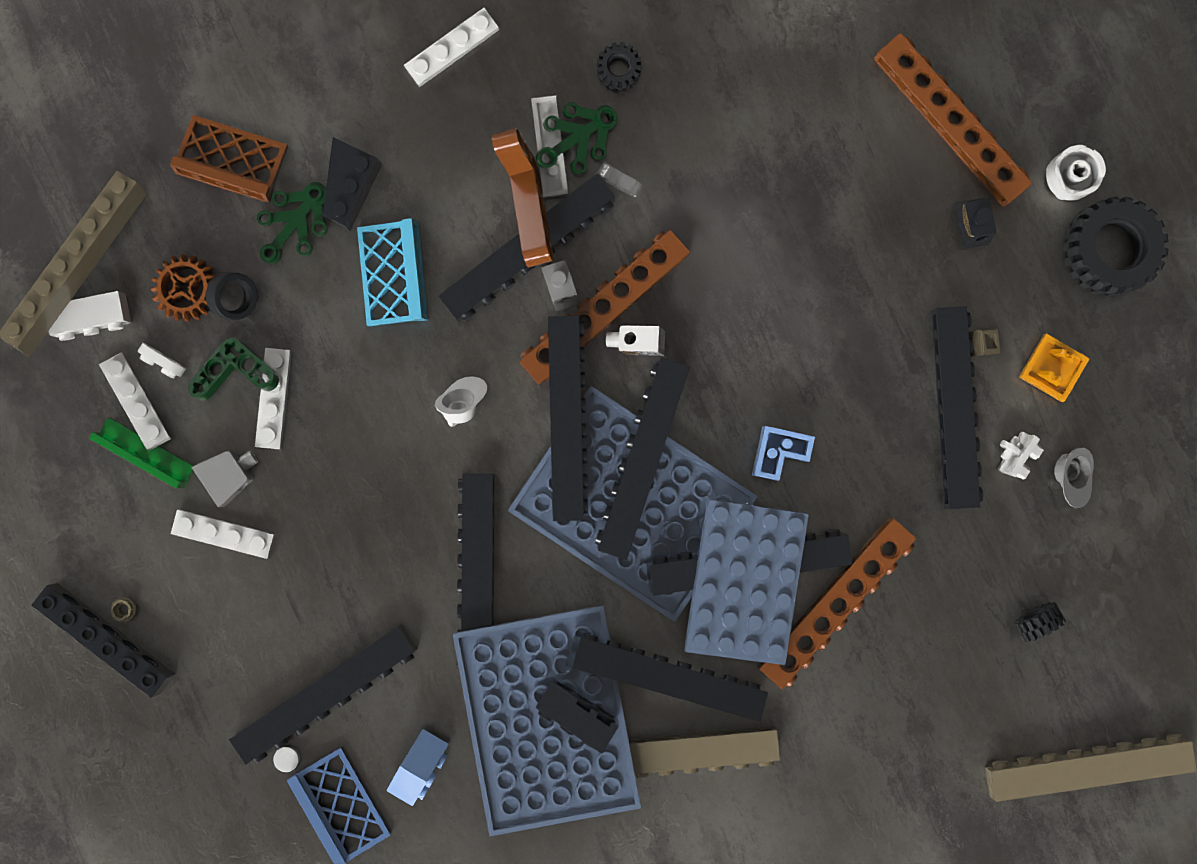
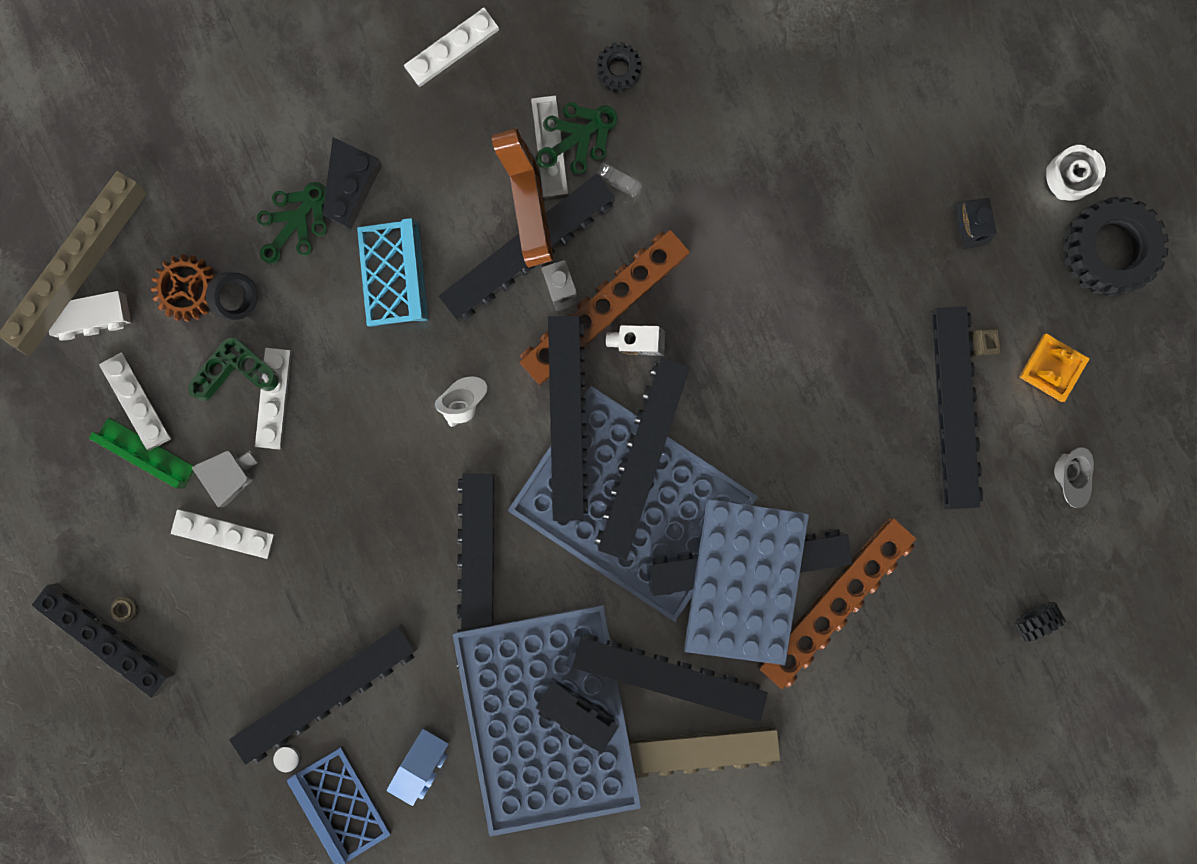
(151, 355): white plate -> none
(223, 178): dark orange fence -> none
(777, 444): light blue brick -> none
(954, 134): dark orange brick -> none
(1017, 453): white hips -> none
(1090, 768): dark tan brick -> none

